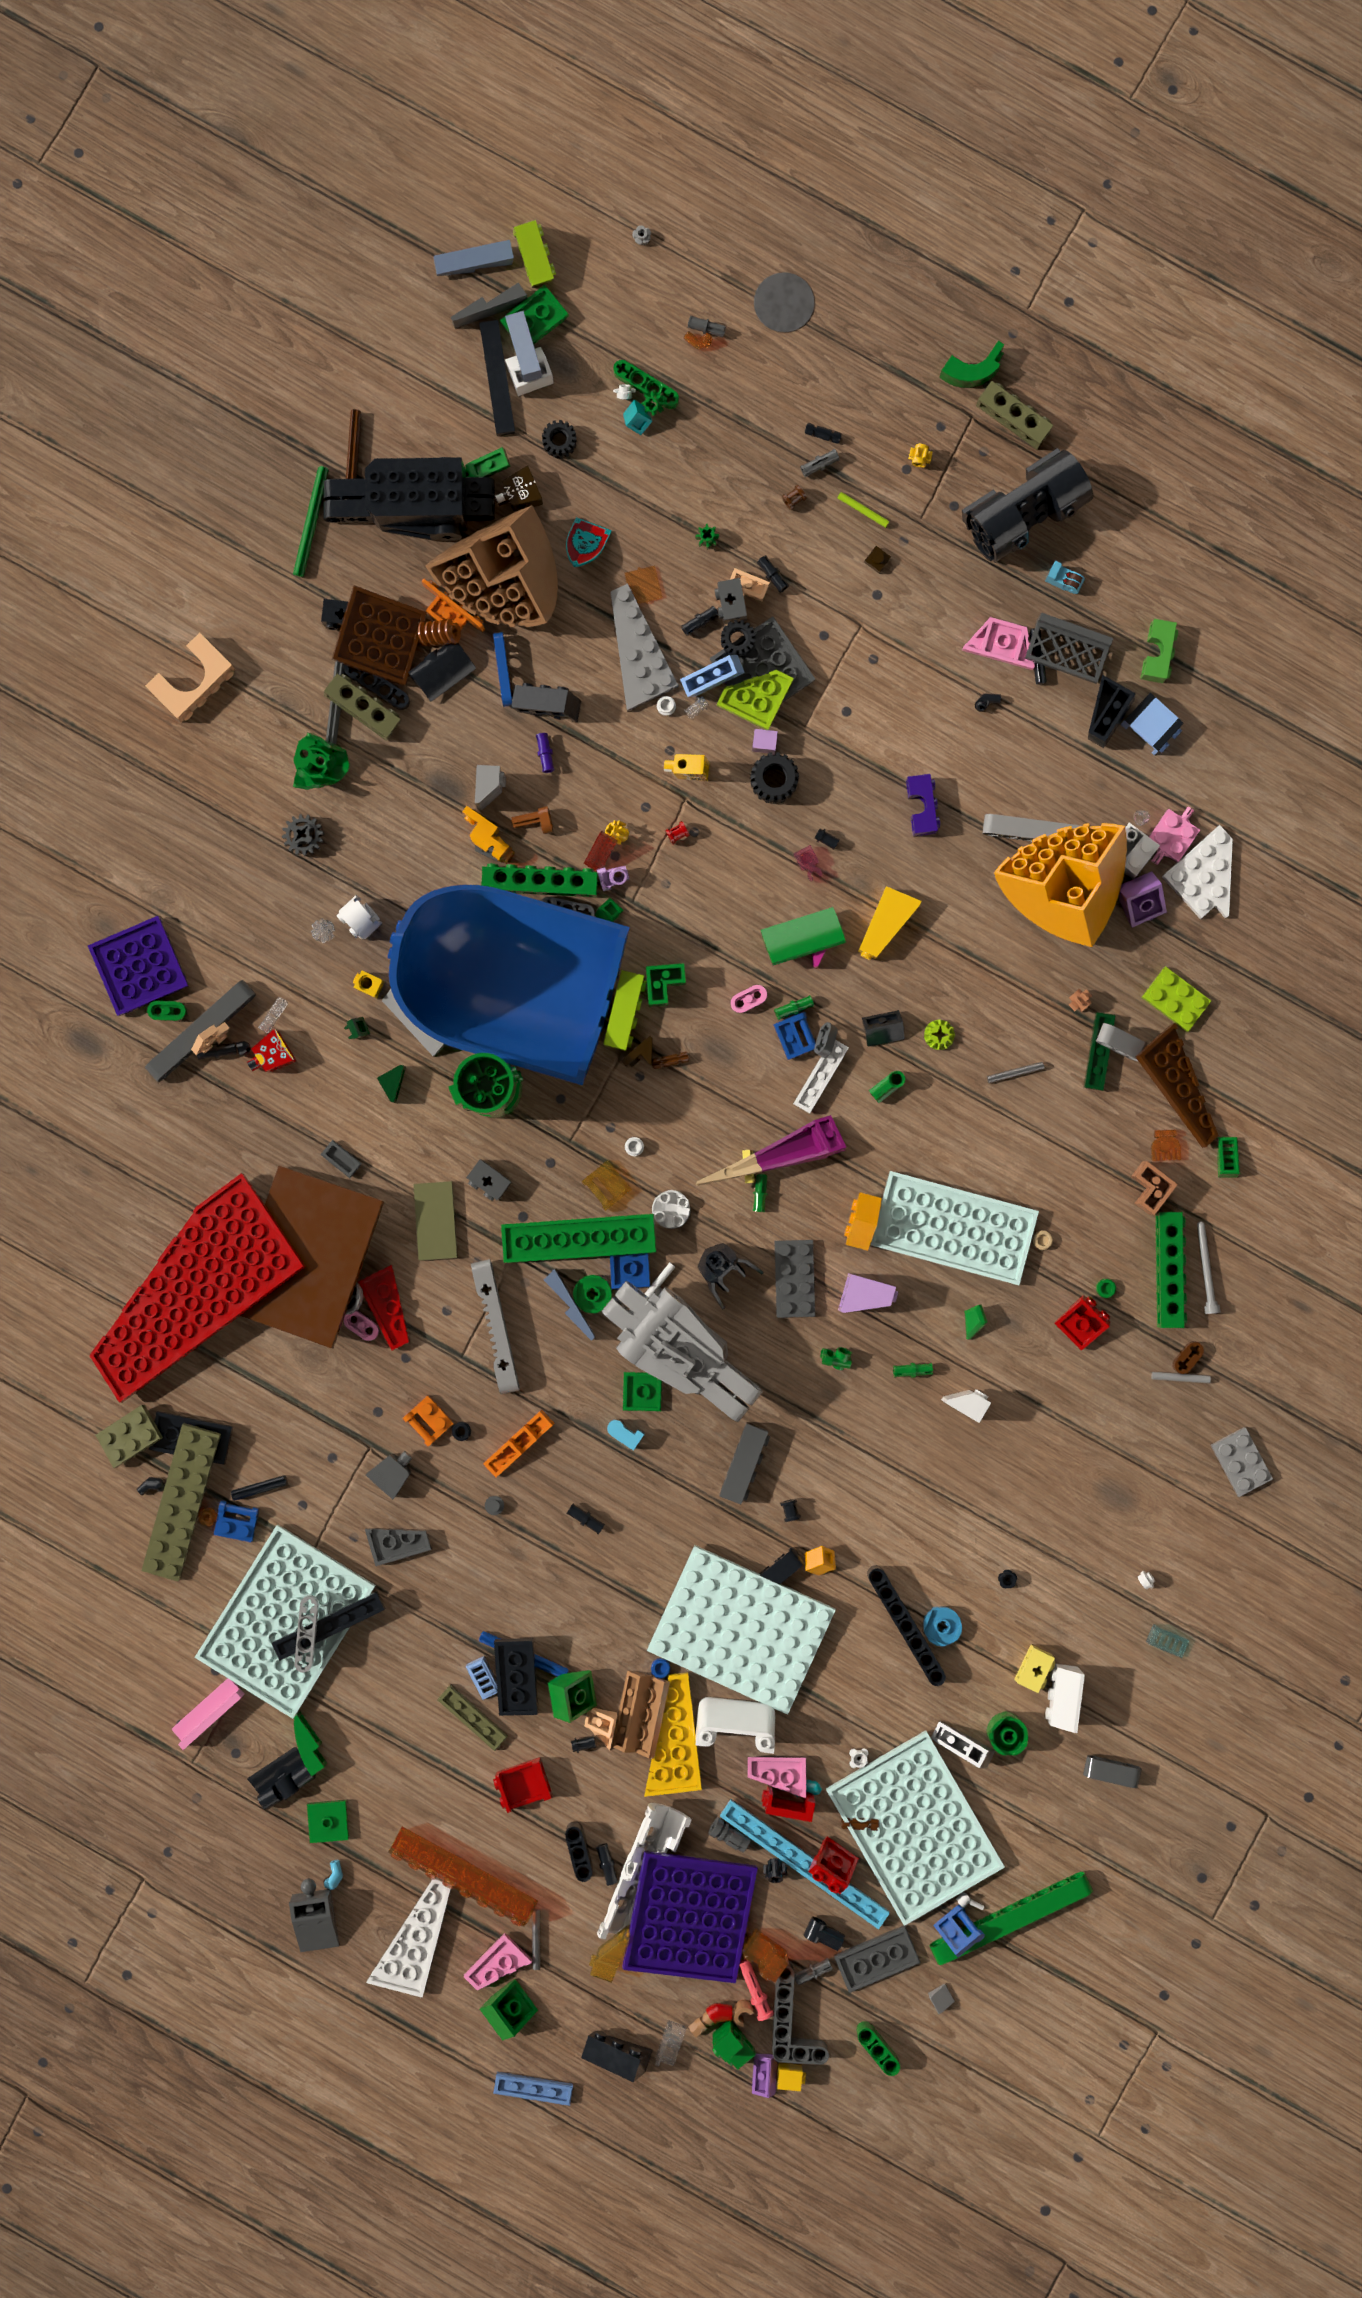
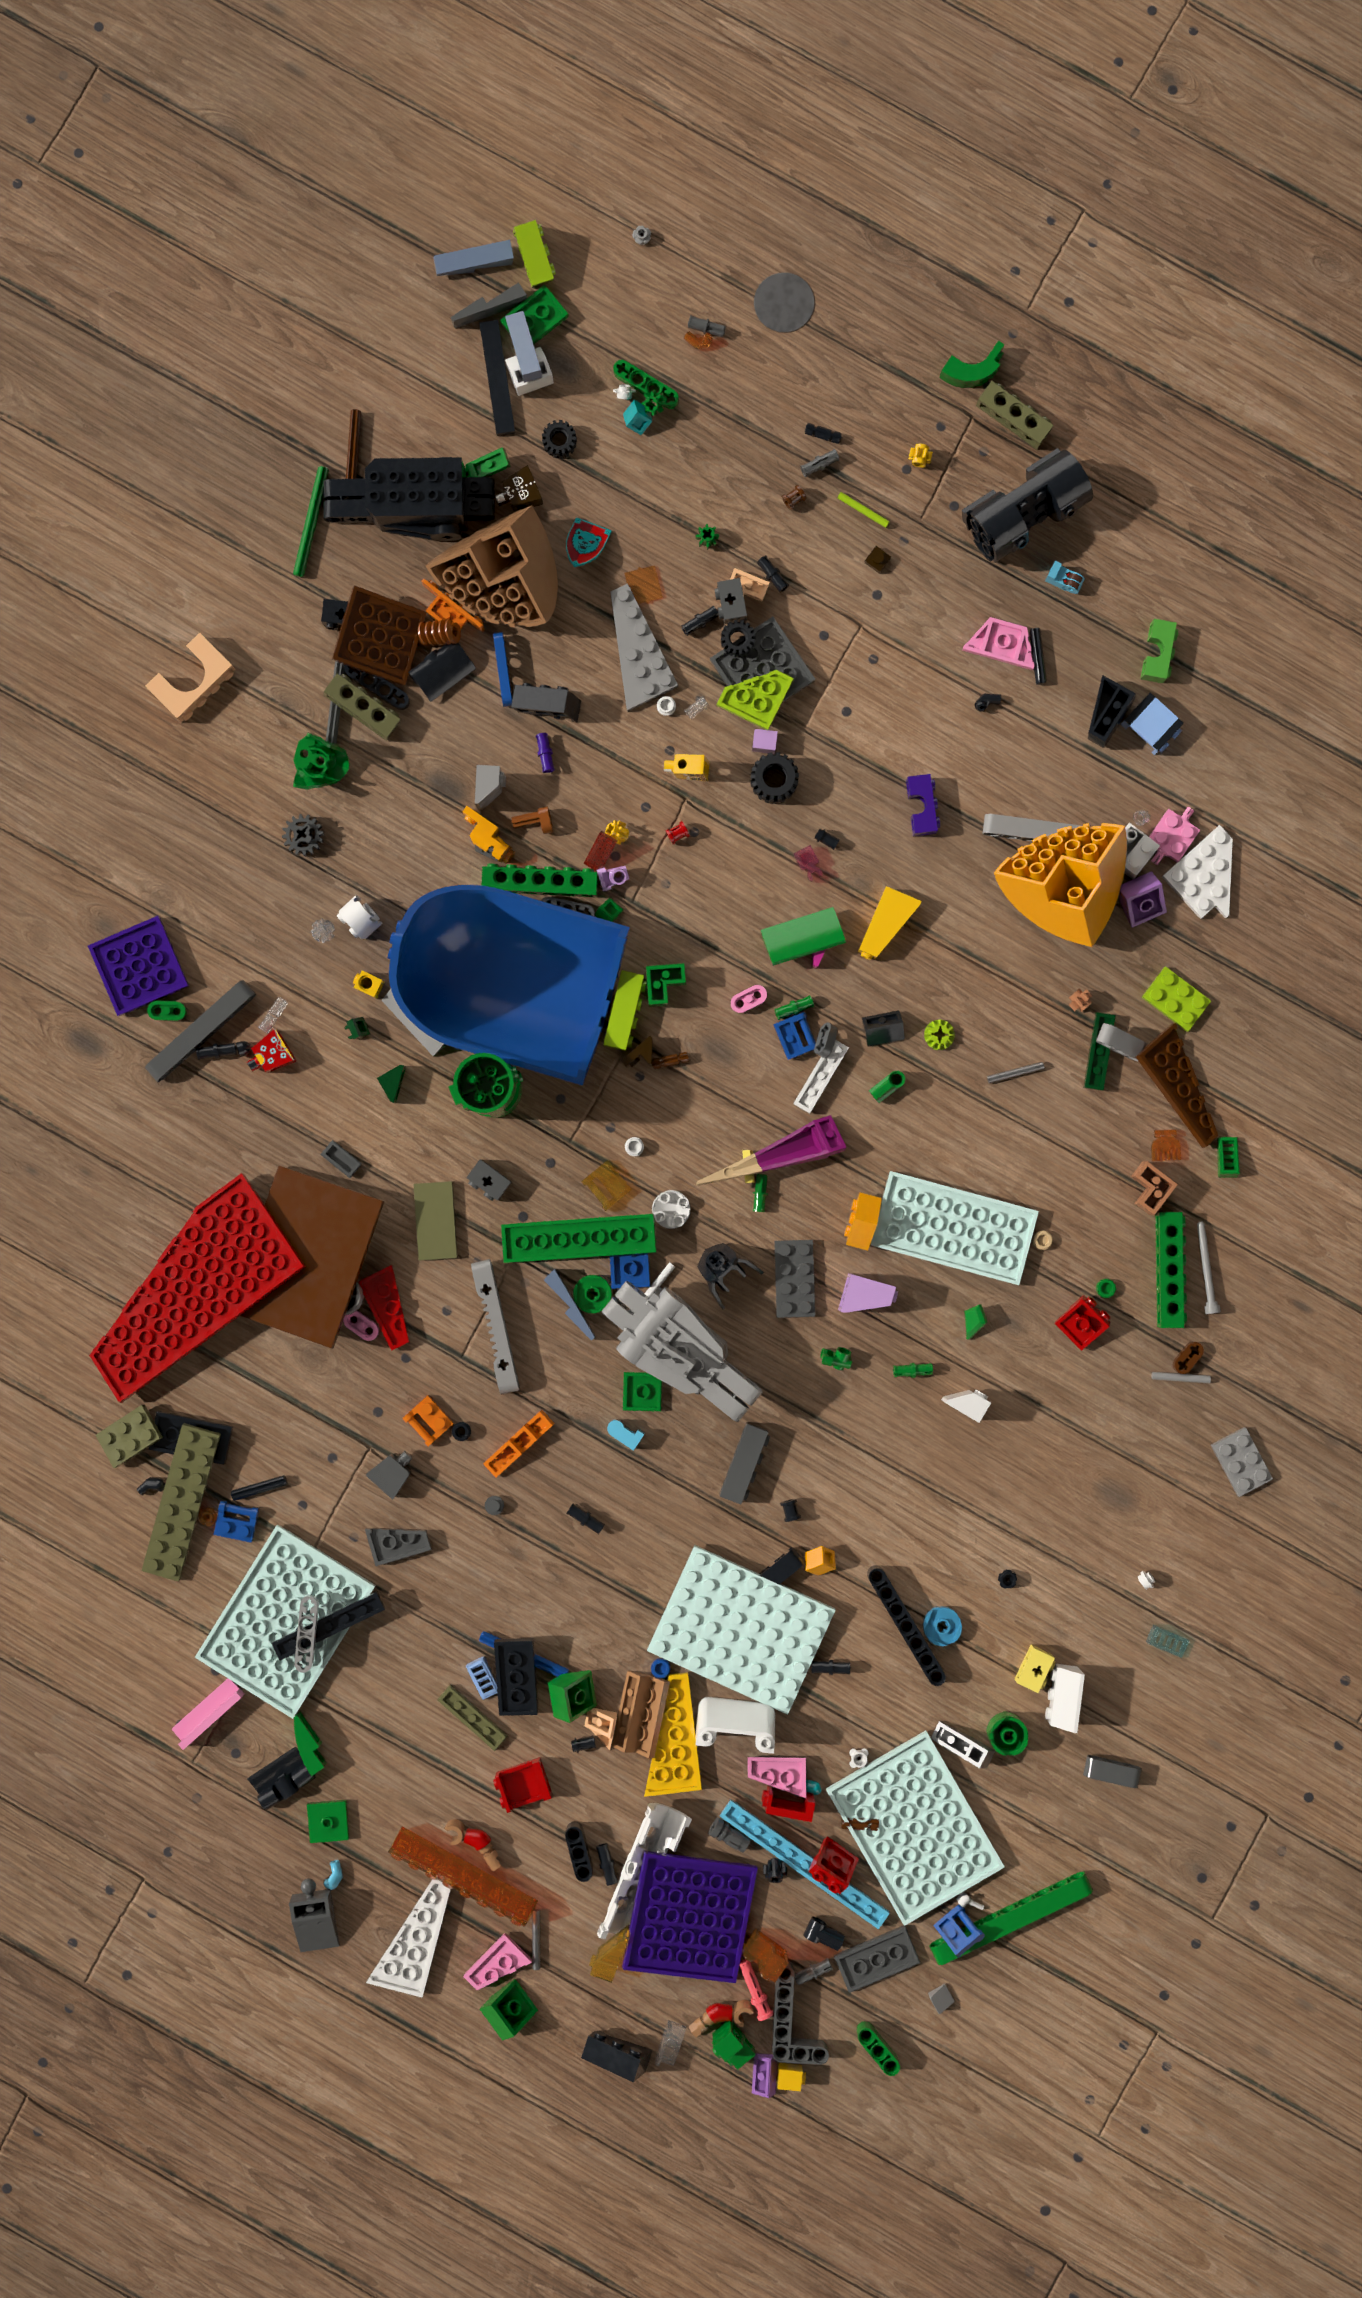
(208, 1037): light nougat plate -> none
(476, 1838): none -> medium nougat piece
(533, 2088): medium blue tile -> none
(712, 675): light blue brick -> none
(831, 1667): none -> black pin
(1073, 632): dark grey fence -> none

